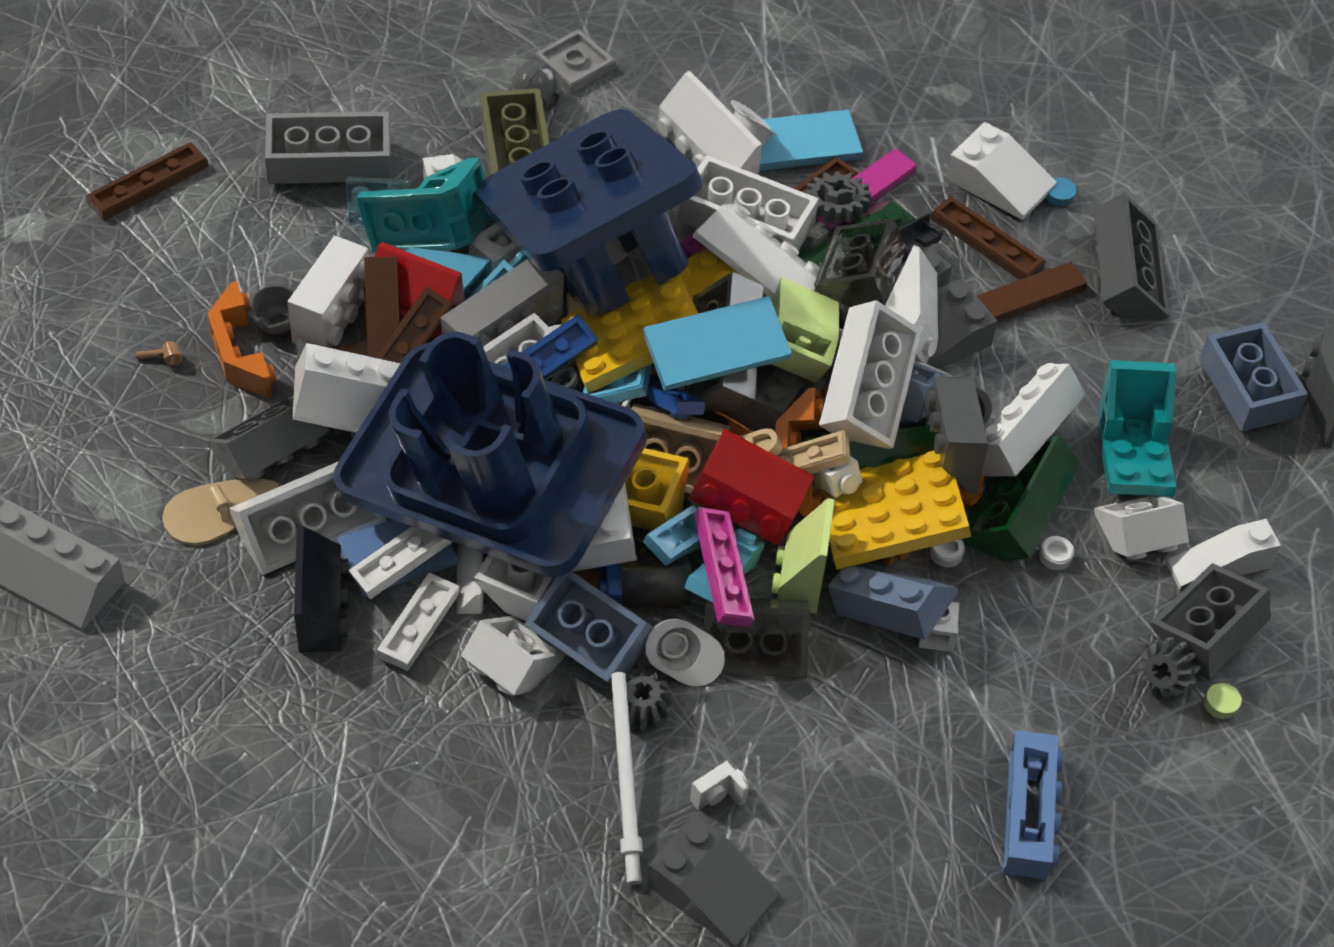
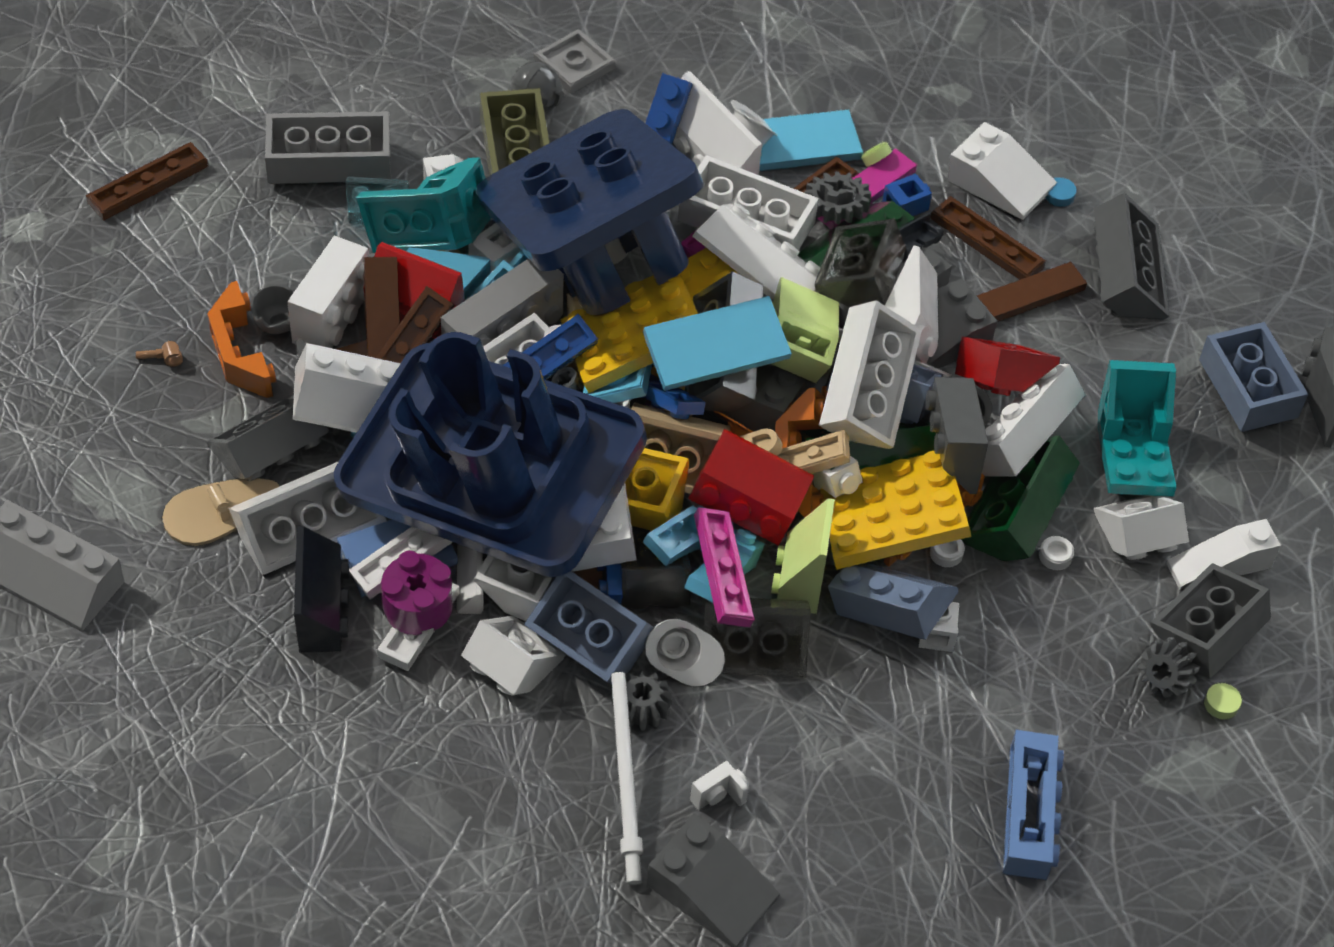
(417, 593): none -> magenta brick
(668, 106): none -> blue plate
(876, 153): none -> yellowish green tile
(909, 194): none -> blue brick
(1002, 365): none -> red slope

